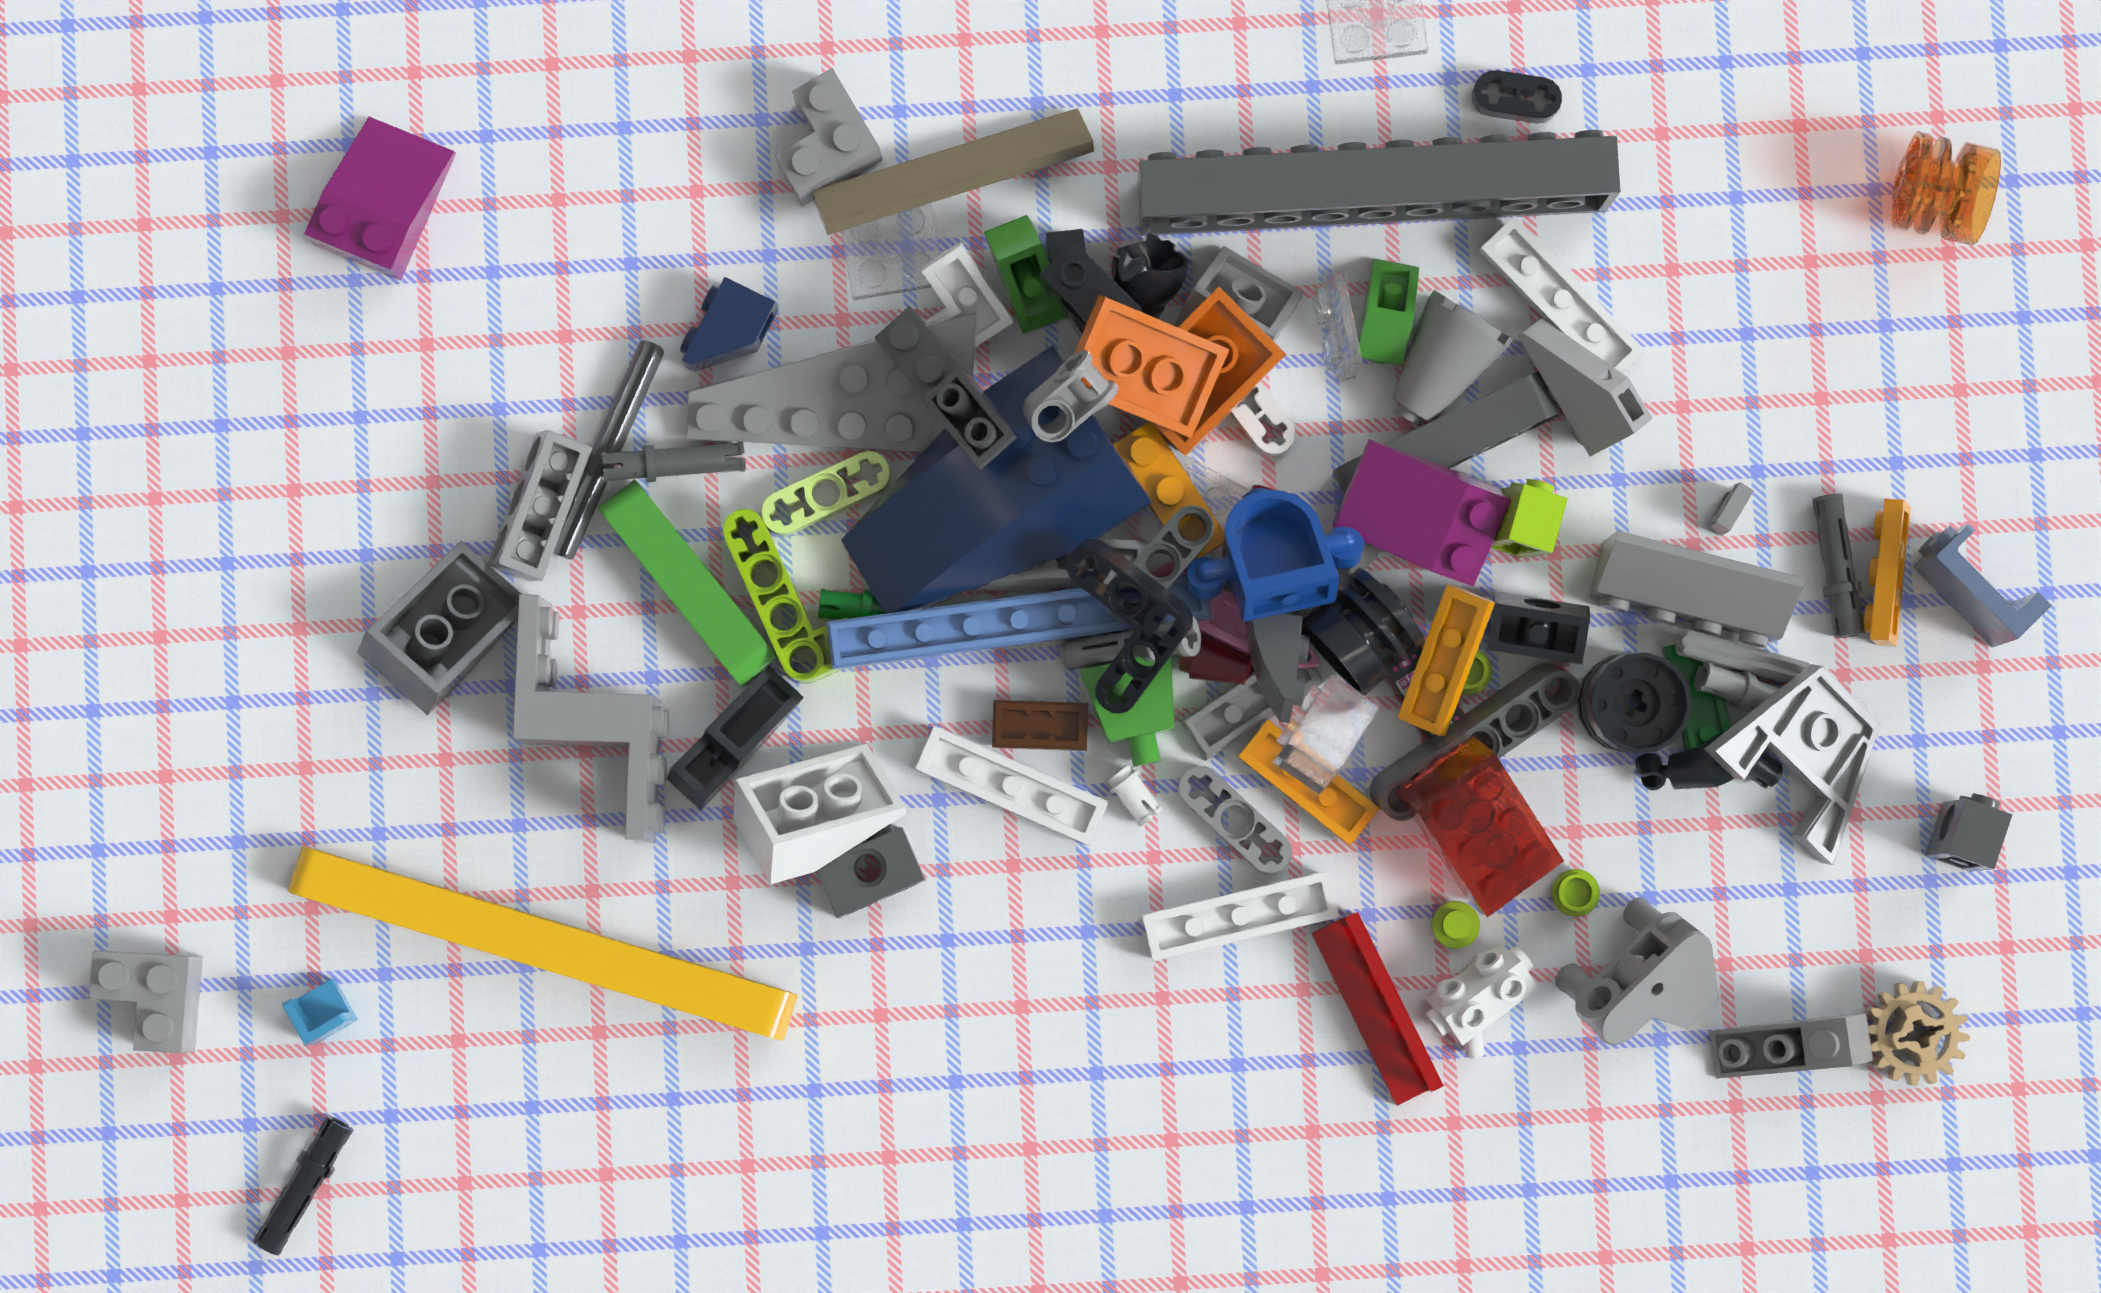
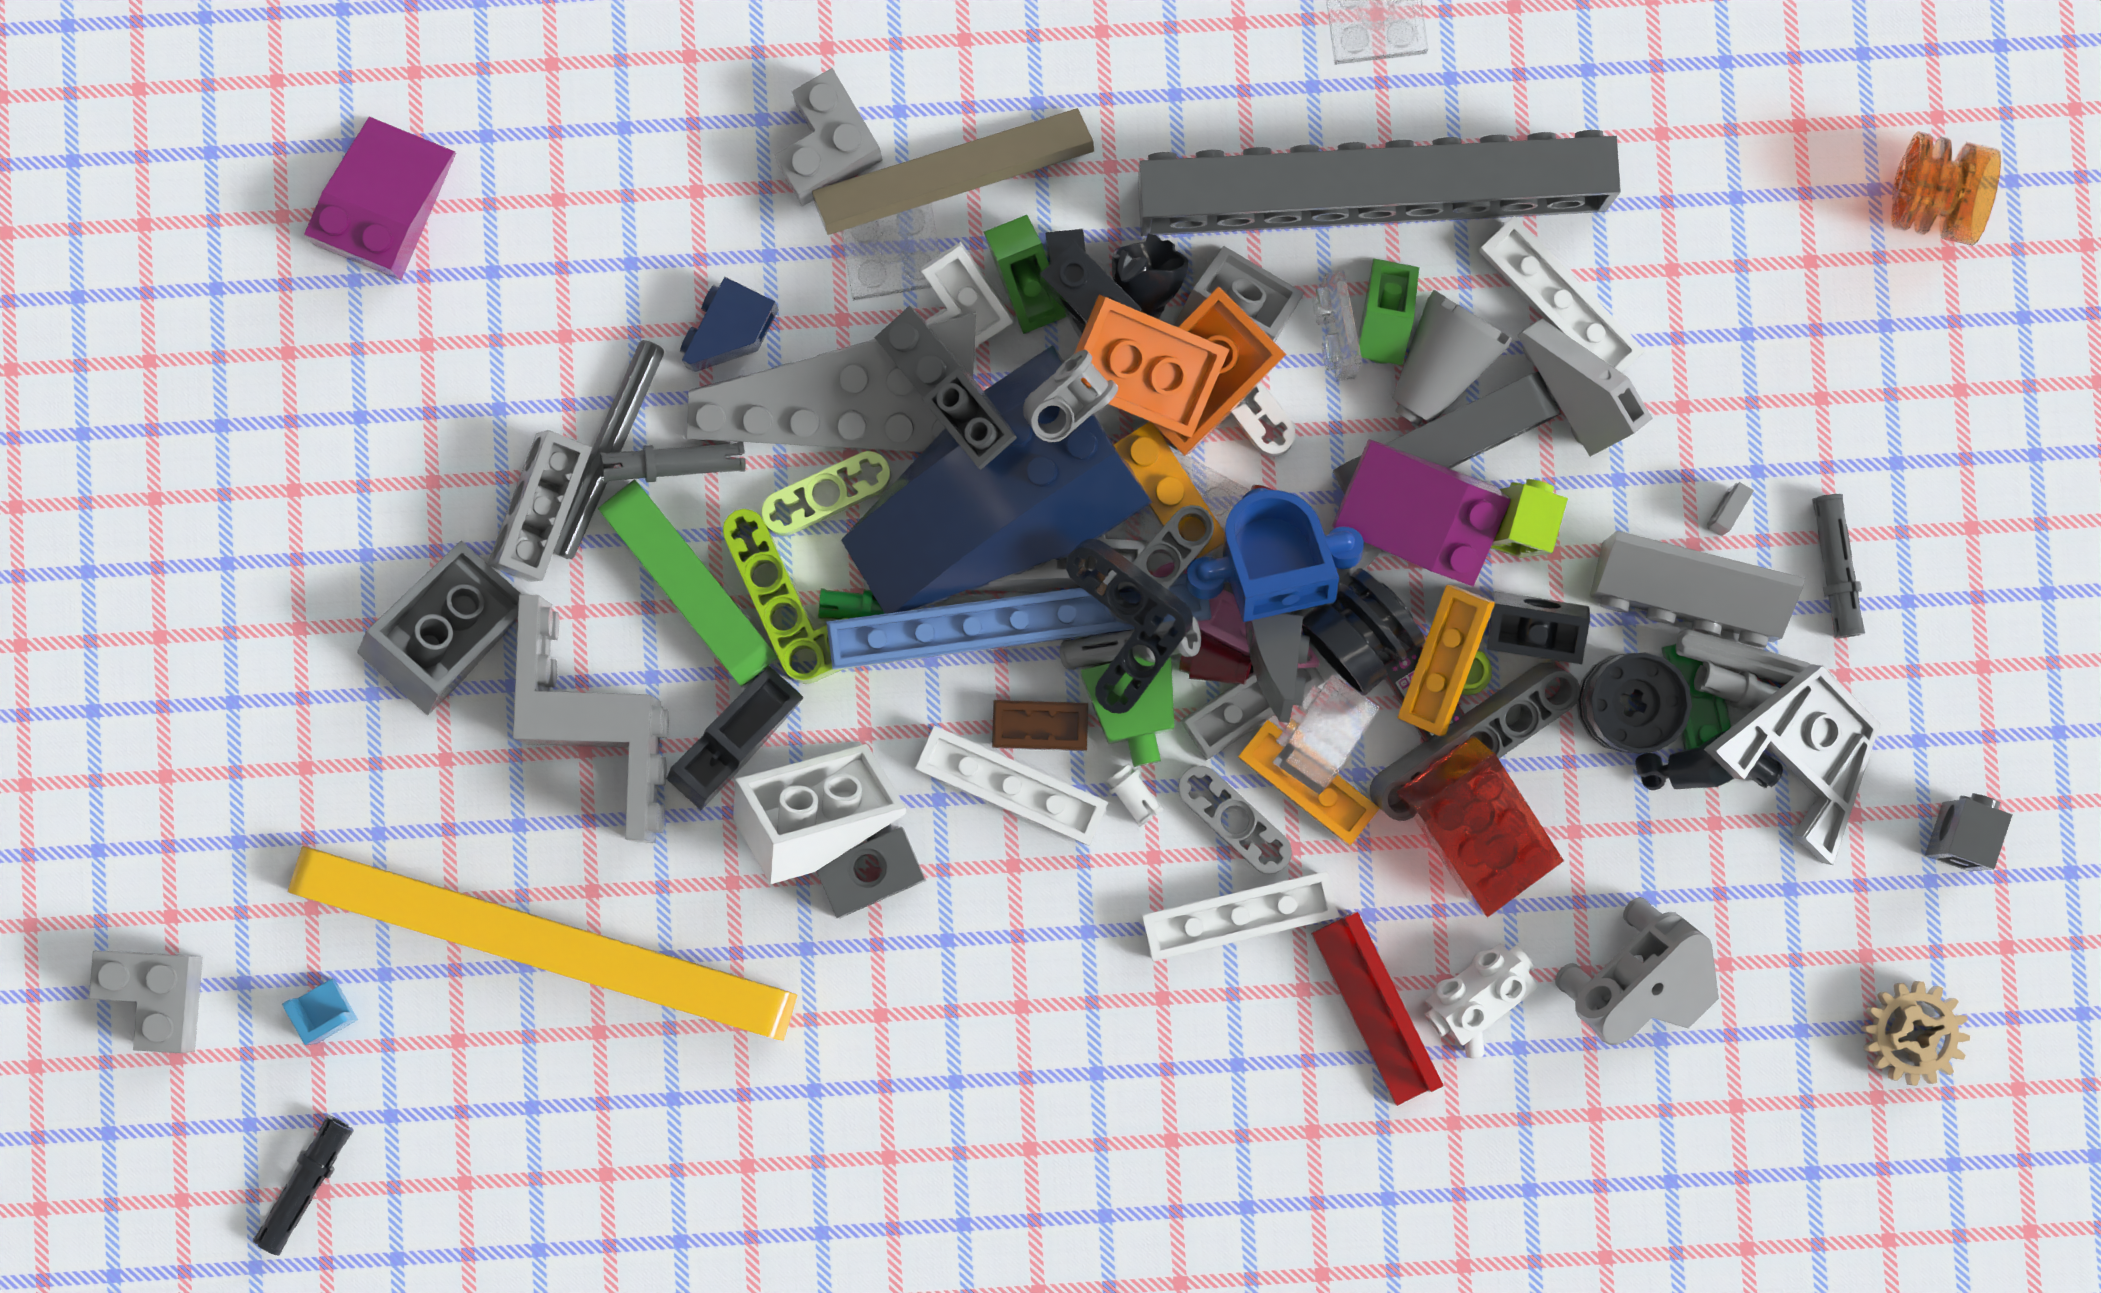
(1455, 924): lime plate -> none
(1516, 85): black beam -> none
(1575, 892): lime plate -> none
(1792, 1046): light grey slope -> none
(1887, 572): light orange plate -> none
(1971, 593): sand blue panel -> none

